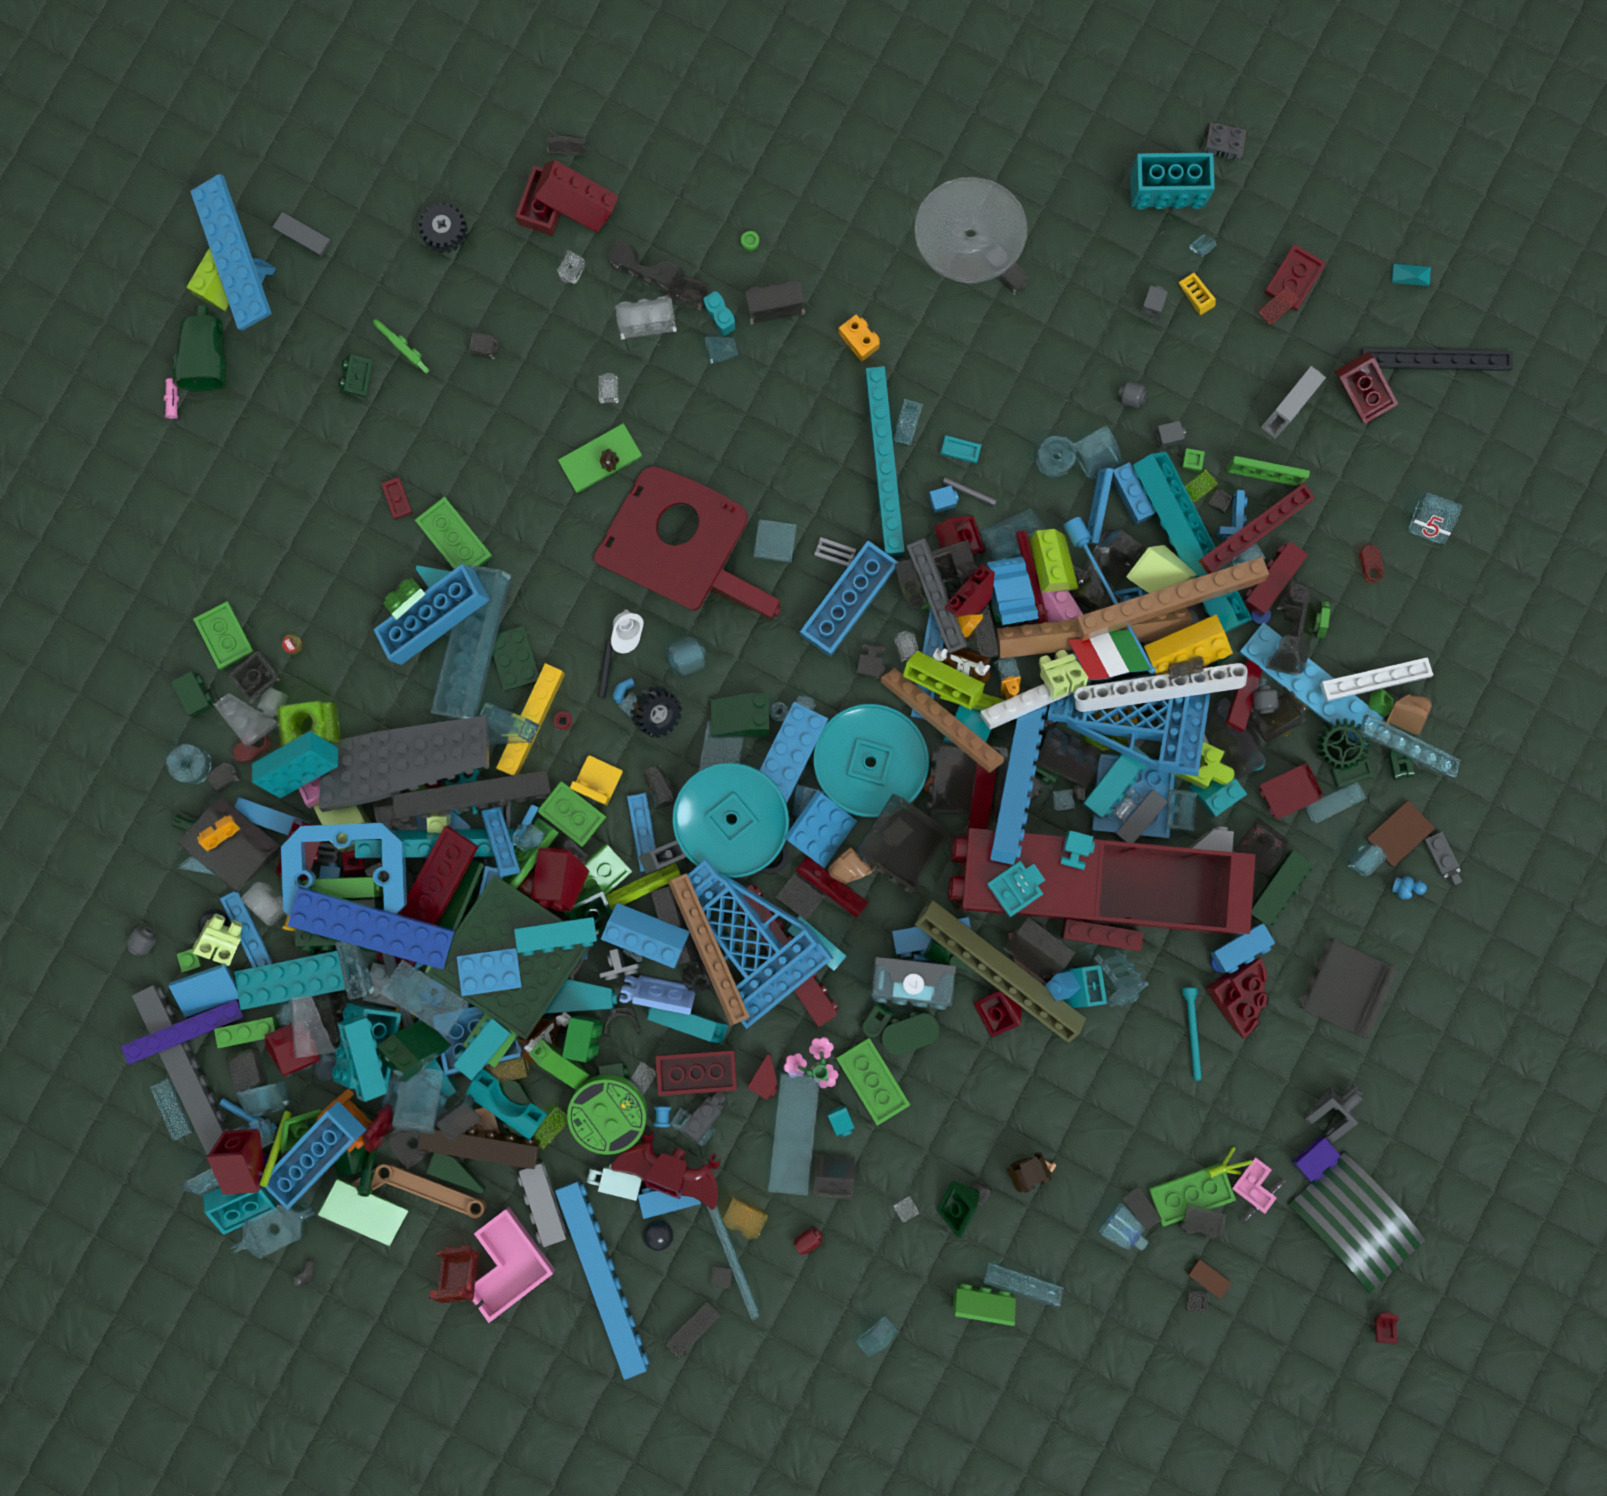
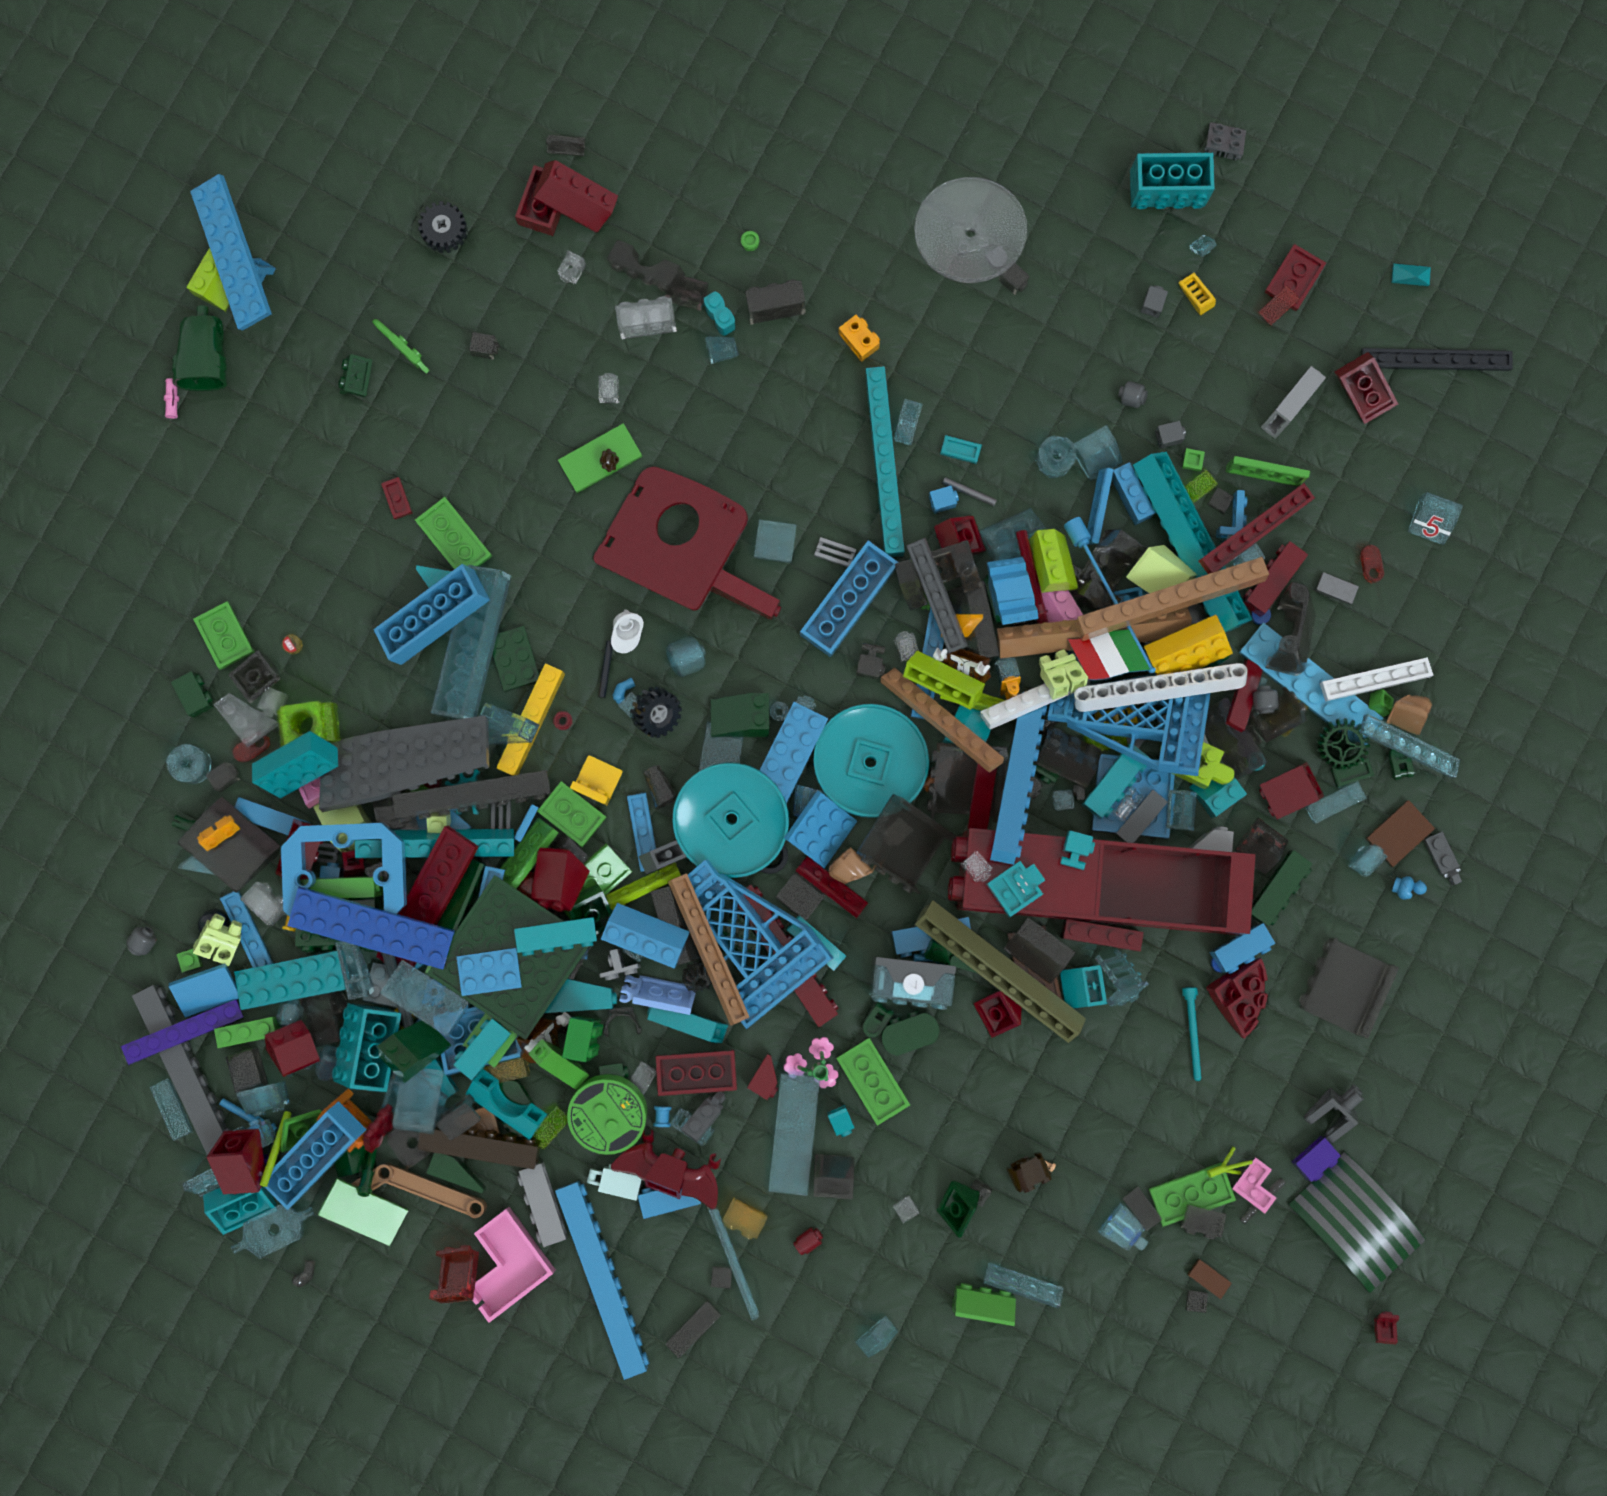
(301, 234): dark grey tile -> none
(307, 1029): clear wing -> none
(362, 1058): teal brick -> none
(404, 598): bright green plate -> none
(500, 841): dark azure tile -> none
(527, 837): clear light blue brick -> none
(657, 1235): black hair -> none
(973, 594): dark red slope -> none
(977, 867): none -> clear brick
(1063, 986): dark azure brick -> none
(1187, 667): clear smoke bar -> none
(1322, 620): bright green wing -> none
(1336, 588): none -> flat silver tile

